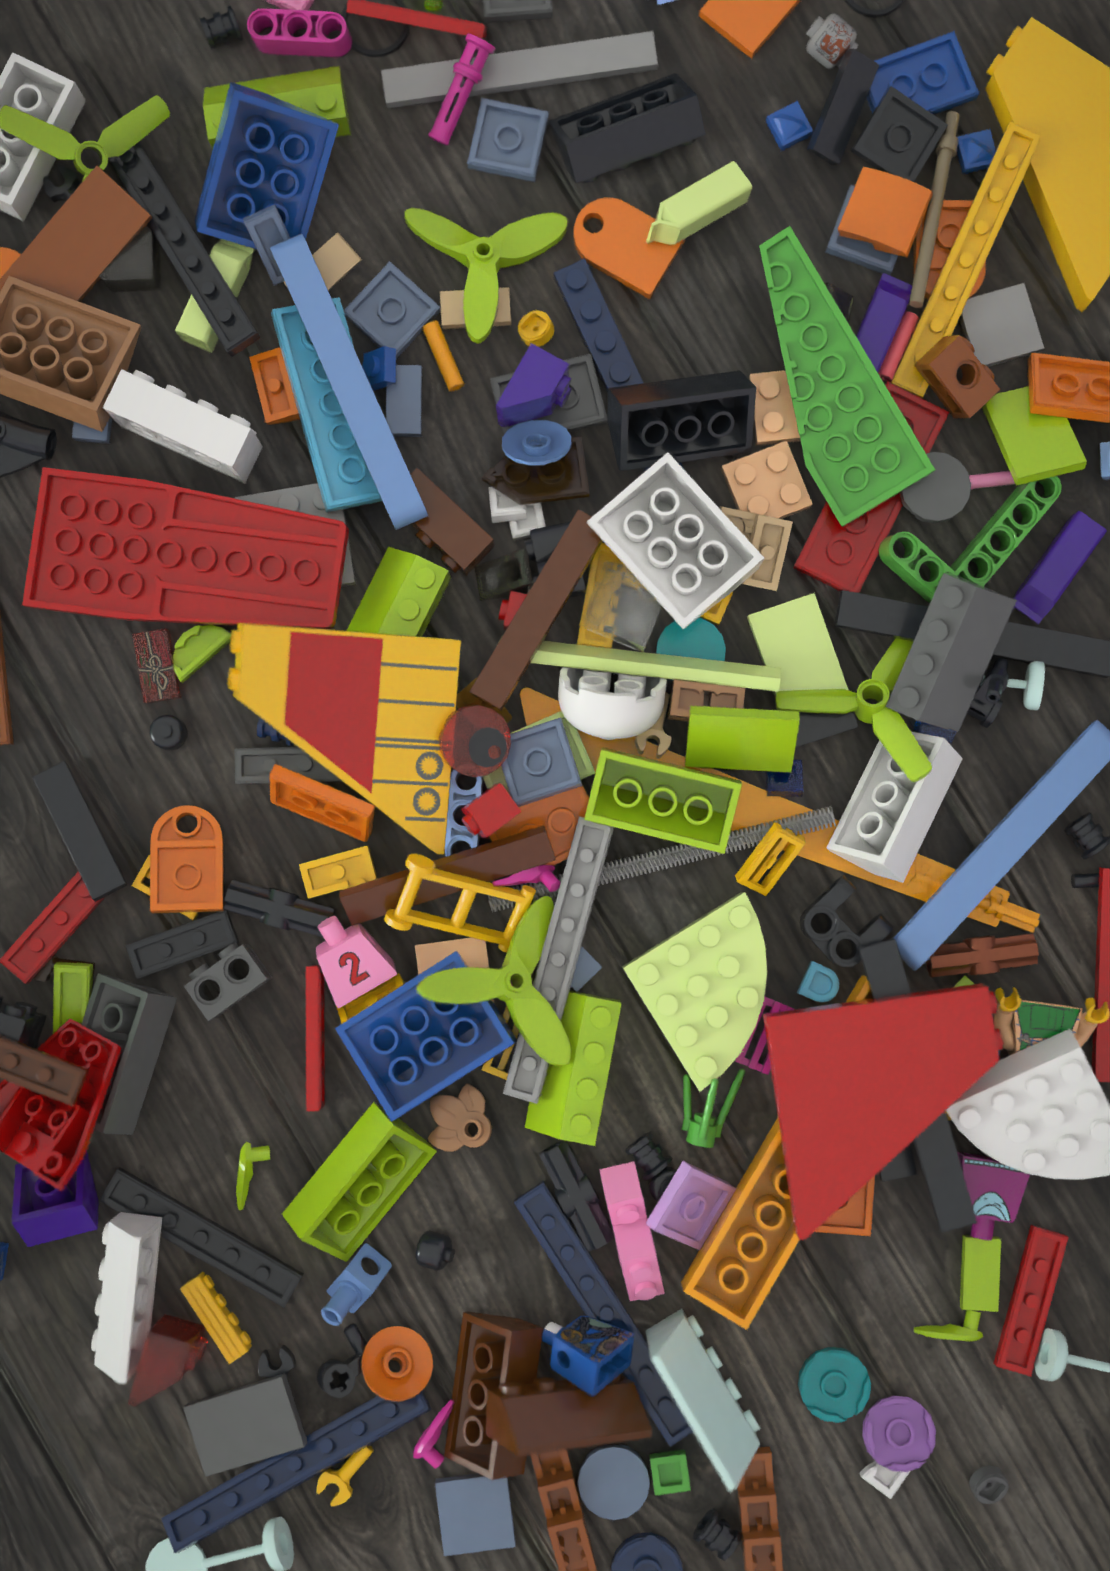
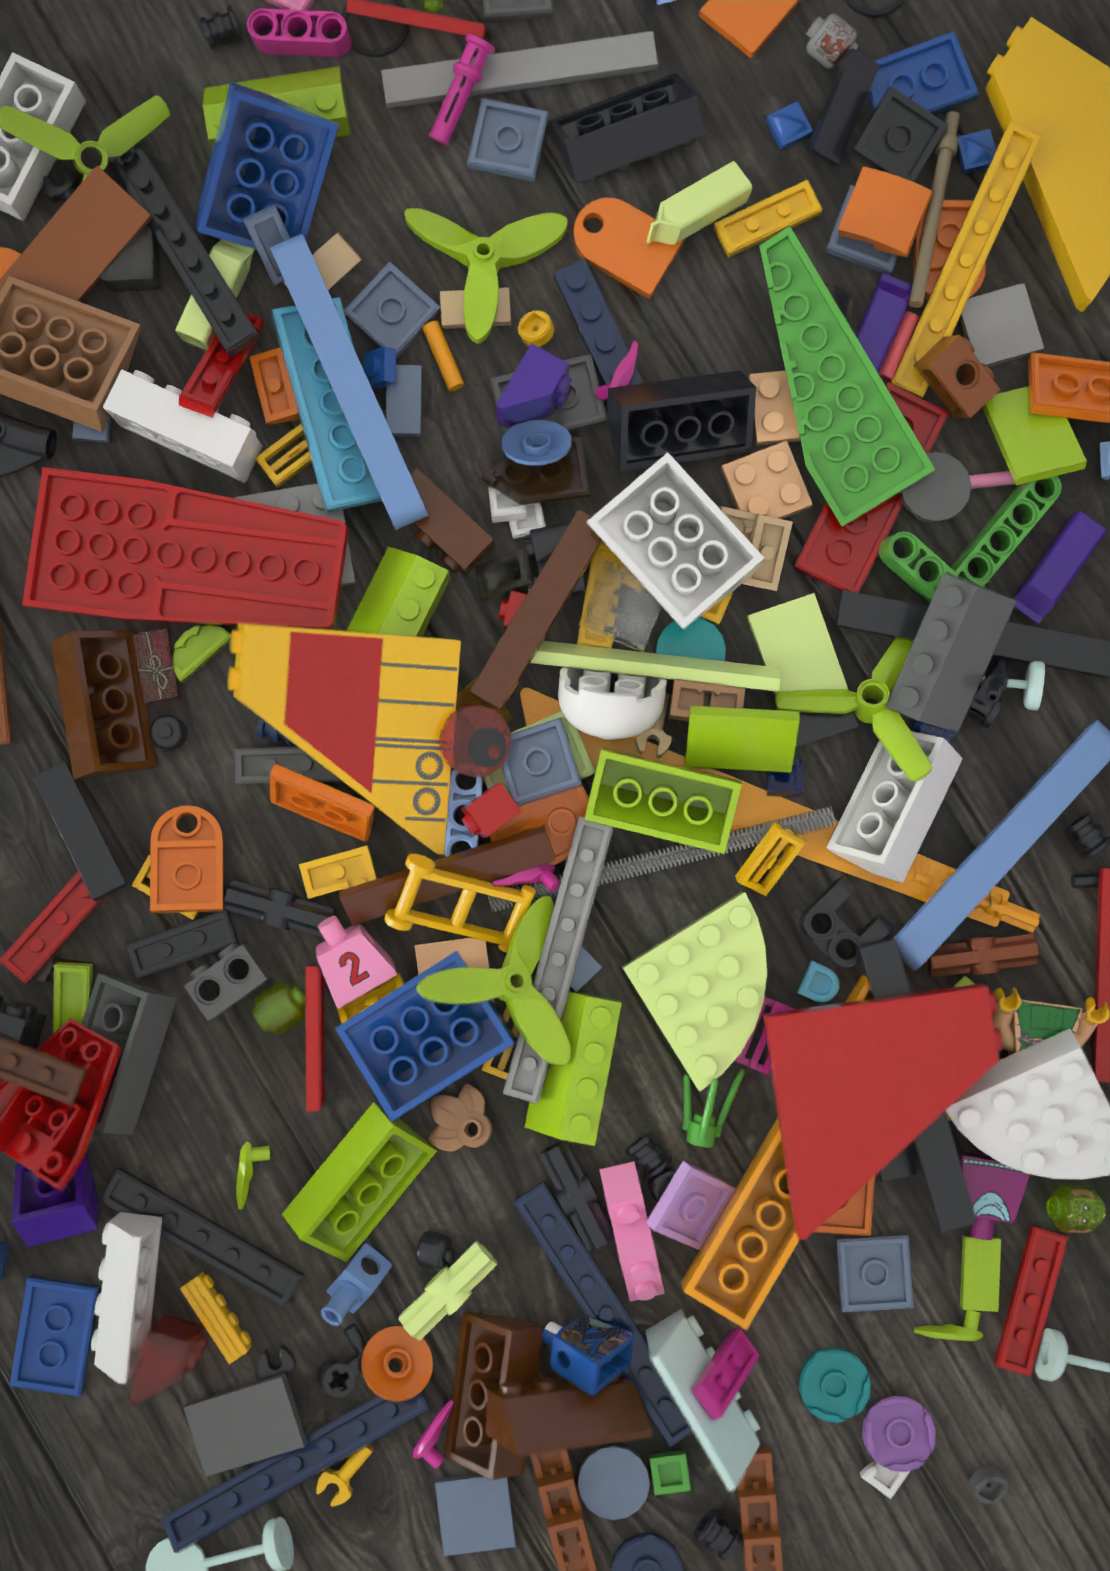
(54, 1336): none -> blue tile
(102, 703): none -> reddish brown slope
(215, 375): none -> red tile
(276, 448): none -> yellow tile
(279, 1008): none -> clear neon green head
(447, 1290): none -> yellowish green piece
(622, 374): none -> dark pink bar
(725, 1373): none -> dark pink tile
(767, 218): none -> yellow tile
(874, 1272): none -> sand blue tile
(1076, 1209): none -> clear neon green head

